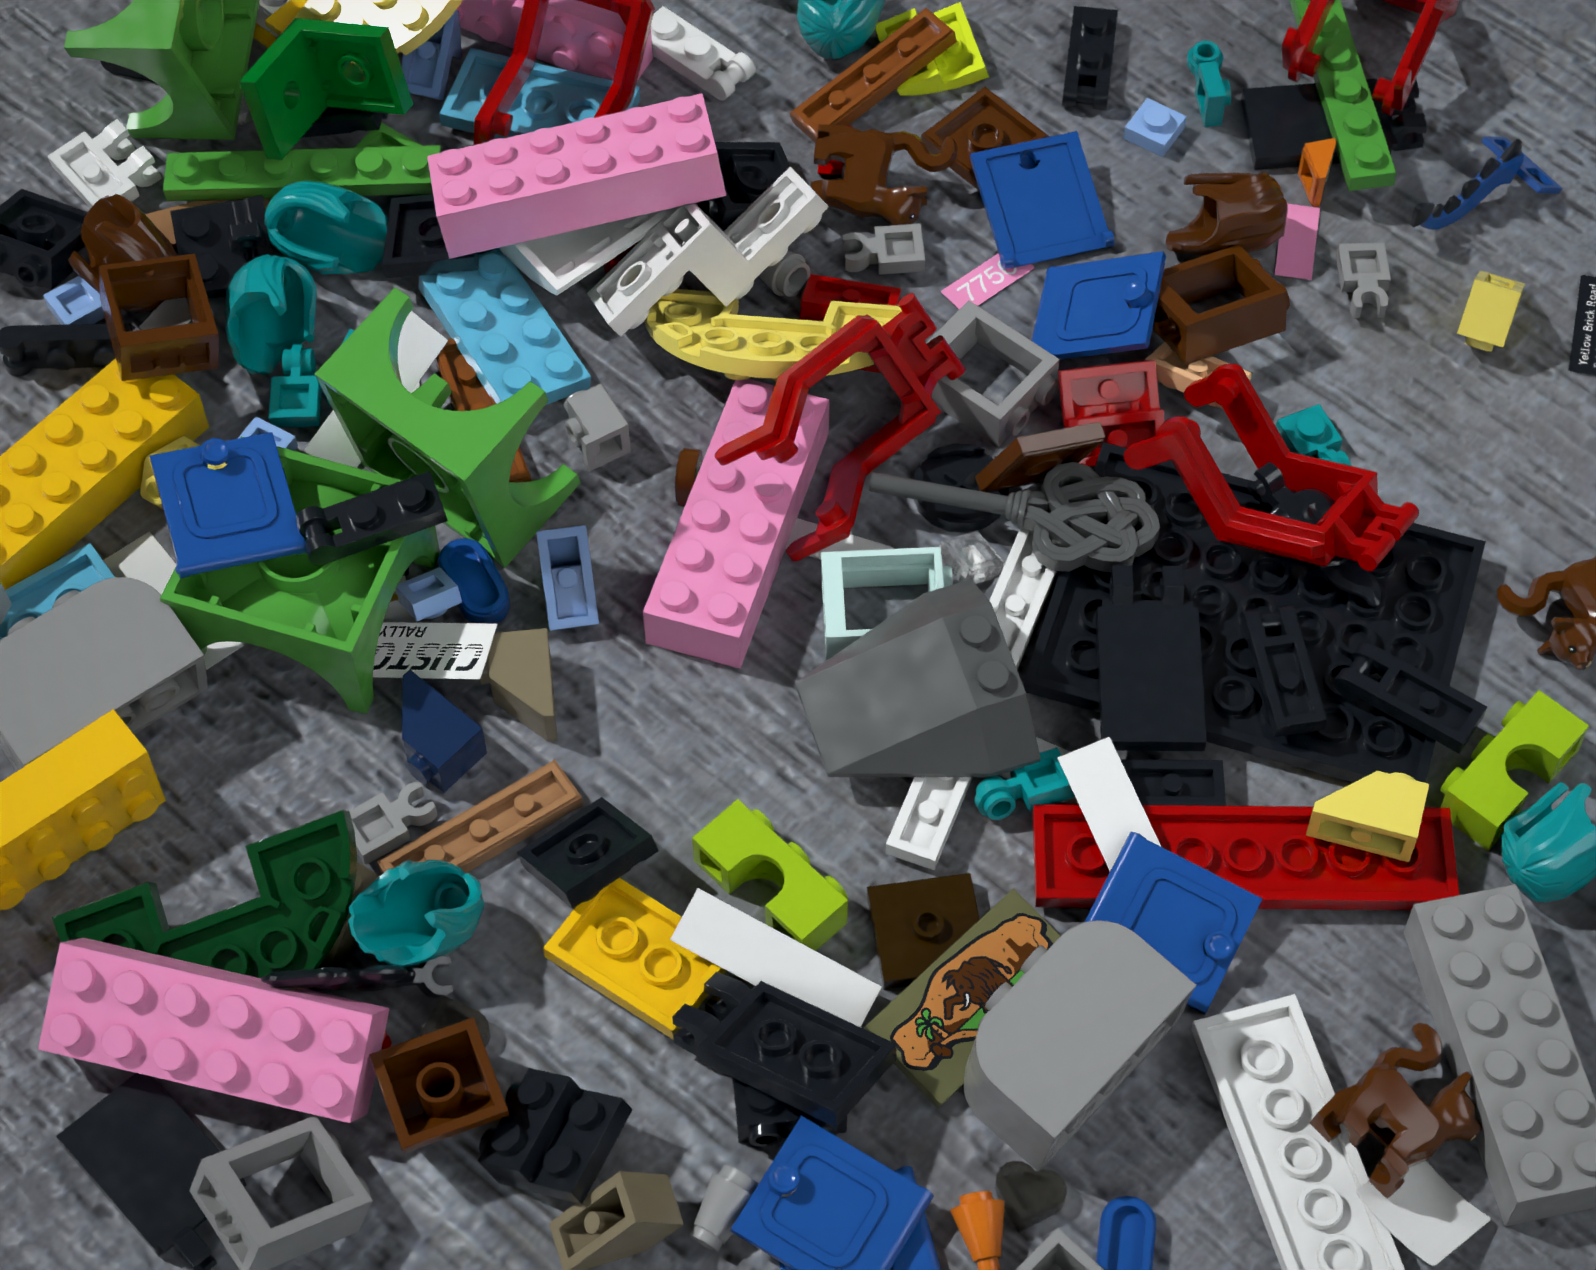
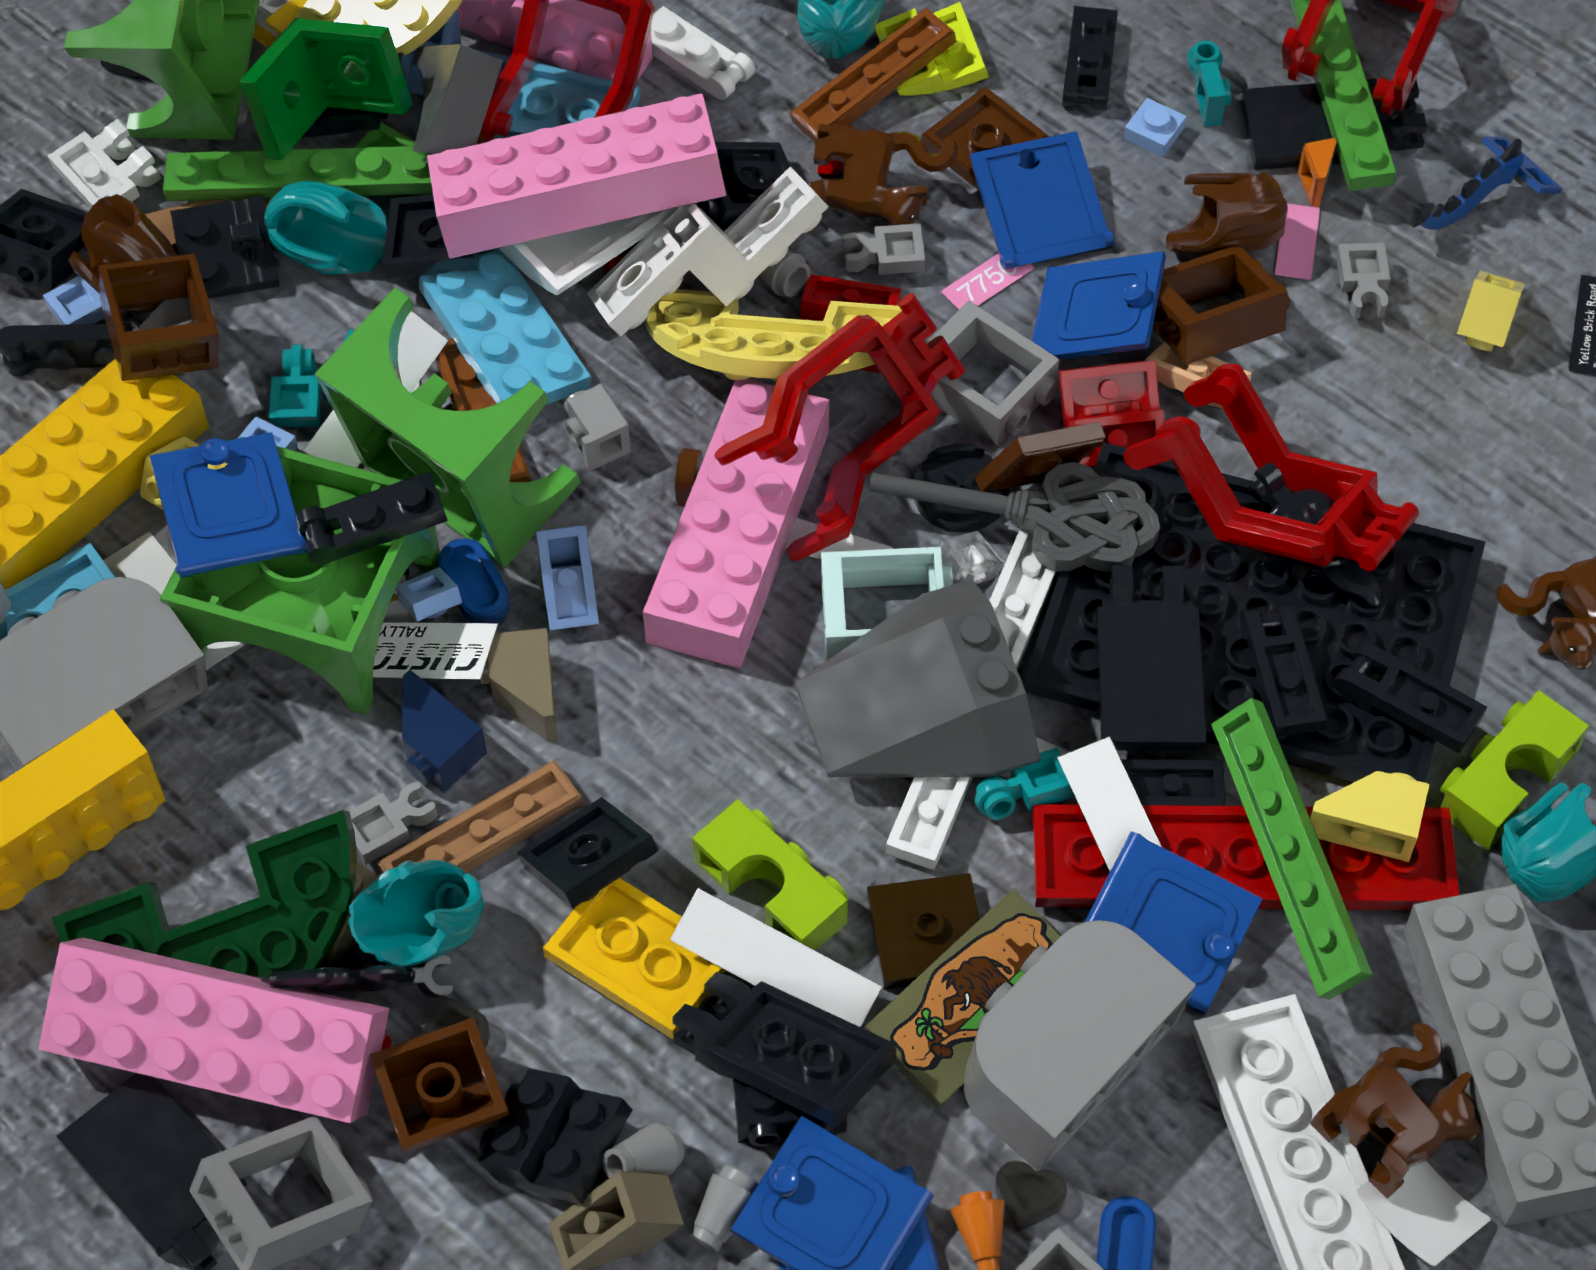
(268, 311): teal hair -> none
(455, 96): none -> dark grey arch
(649, 1150): none -> light grey cone
(1291, 850): none -> bright green plate
(1313, 435): teal plate -> none

